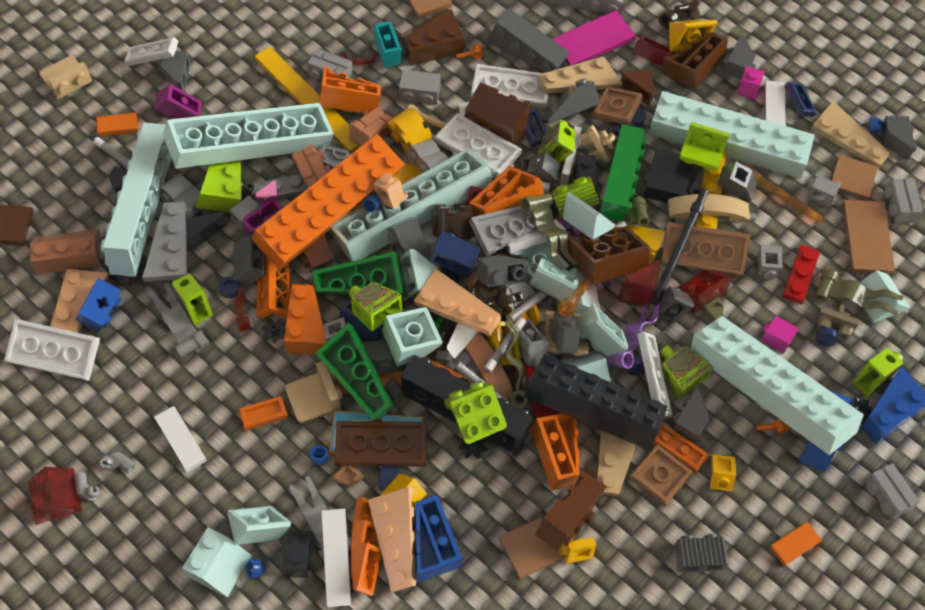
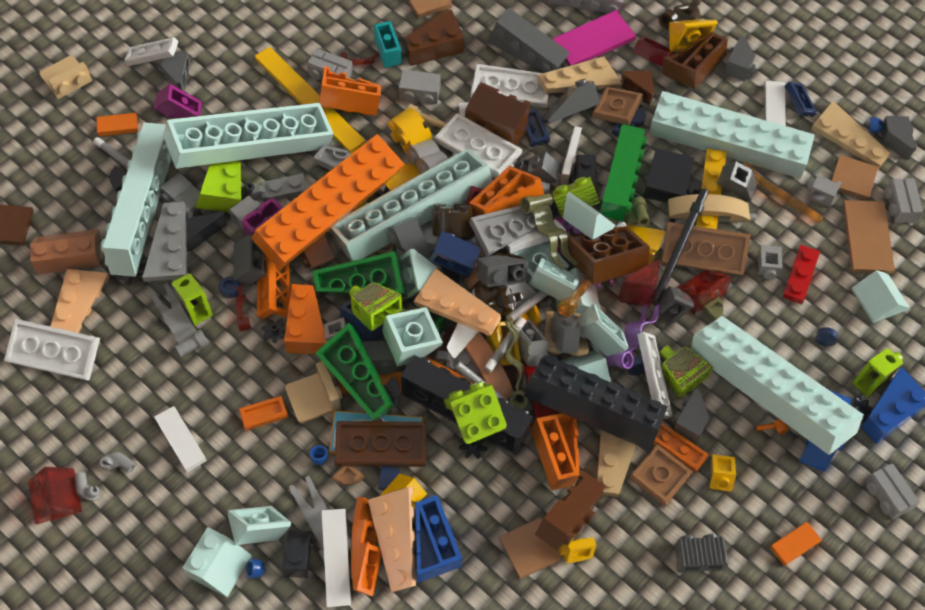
(100, 293): blue brick -> none
(267, 192): bright pink slope -> none
(310, 164): nougat brick -> none
(368, 126): nougat brick -> none
(371, 203): blue hinge -> none
(389, 190): light nougat brick -> none
(476, 52): orange hand -> none
(558, 141): lime torso -> none
(600, 151): tan hips -> none
(704, 146): lime bracket -> none
(750, 82): dark pink brick -> none
(779, 334): dark pink brick -> none
(837, 320): dark tan hips -> none
(854, 291): olive flag -> none

